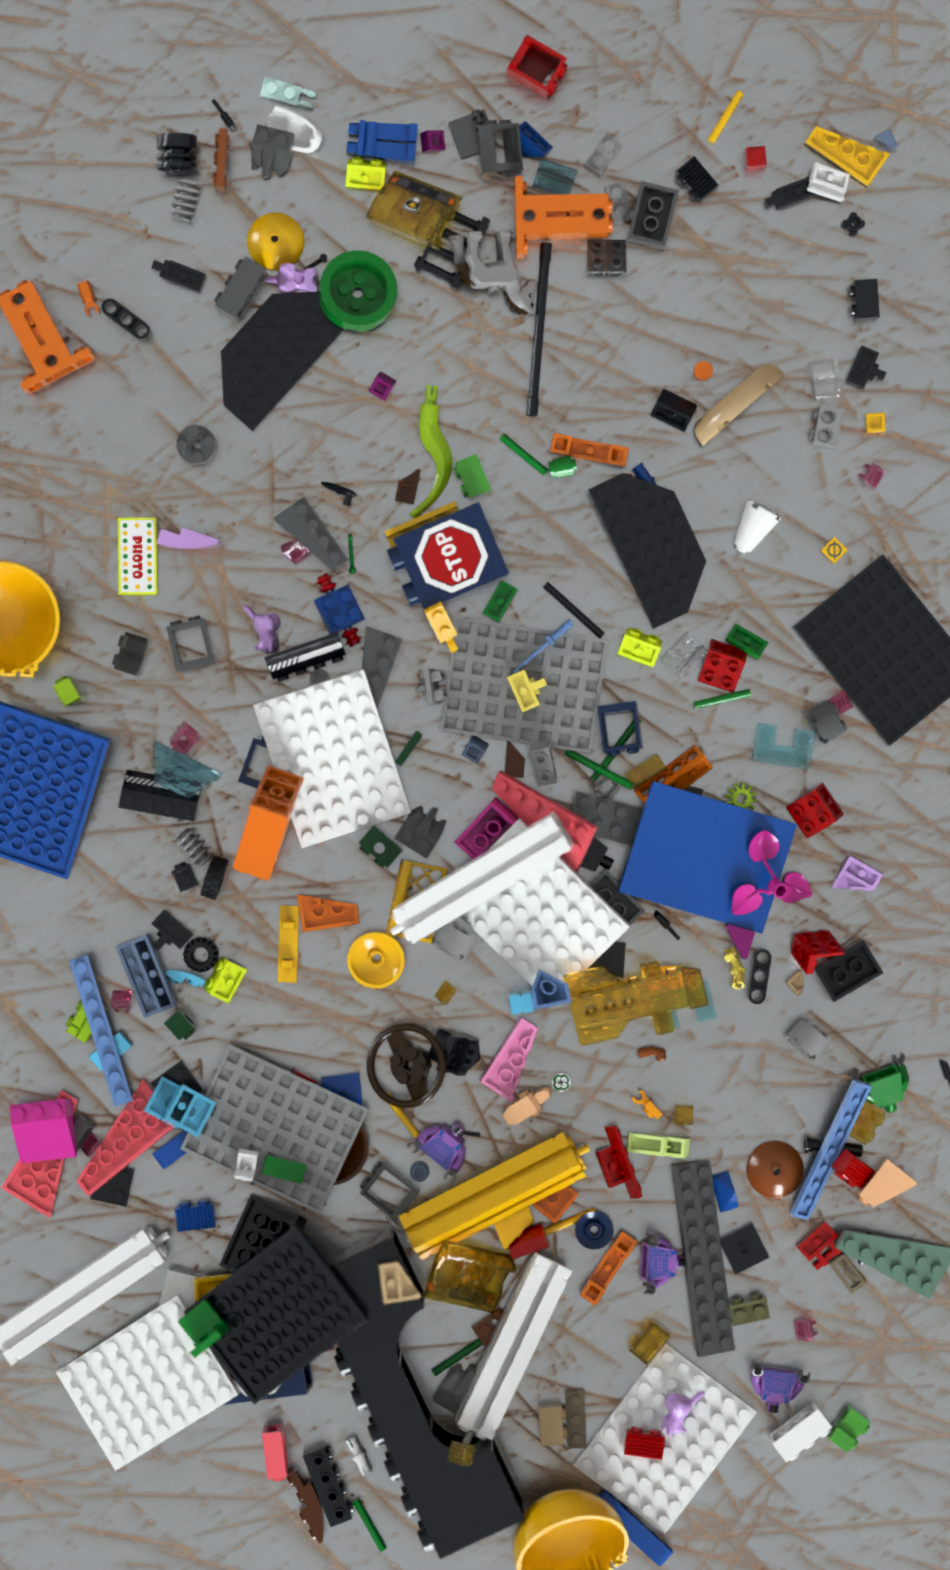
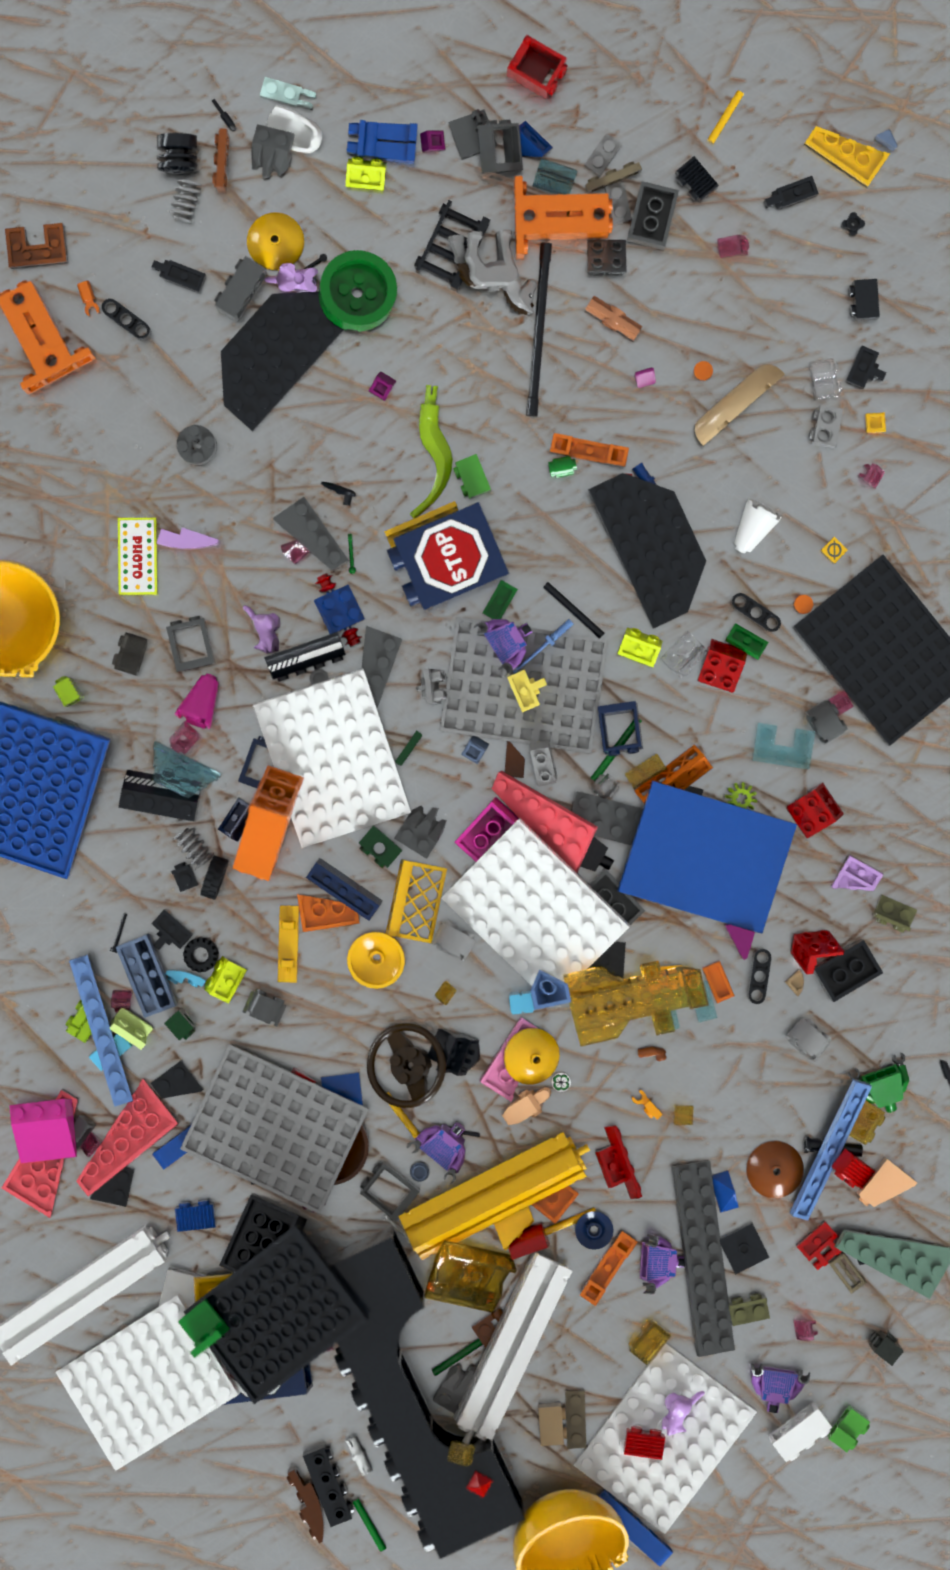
(49, 253): none -> dark orange plate
(113, 949): none -> black piece
(131, 1027): none -> yellowish green bracket
(179, 1106): medium azure bracket -> none
(200, 702): none -> dark pink cone
(236, 819): none -> dark blue slope
(246, 1165): white bracket -> none
(264, 1008): none -> dark grey brick
(275, 1451): coral window -> none
(283, 1169): green slope -> none
(344, 889): none -> dark blue panel
(395, 1283): tan wing -> none
(407, 488): reddish brown tile -> none
(413, 209): clear yellow piece -> none
(441, 625): yellow plate -> none
(479, 1484): none -> red slope
(482, 878): white brick -> none
(506, 641): none -> torso
(524, 1048): none -> yellow dish
(525, 455): green bar -> none
(600, 769): green bar -> none
(612, 177): none -> dark tan plate
(613, 318): none -> nougat piece
(645, 377): none -> slope
(658, 1145): yellowish green slope -> none
(664, 922): black piece -> none
(674, 409): black panel -> none
(718, 981): none -> orange tile
(722, 698): green bar -> none
(733, 246): none -> clear pink bracket
(737, 970): light yellow piece -> none
(755, 158): red brick -> none
(765, 614): none -> black beam
(793, 889): dark pink plant -> none
(803, 604): none -> orange tile
(828, 182): white plate -> none
(886, 1347): none -> pearl dark grey brick
(895, 913): none -> olive bracket

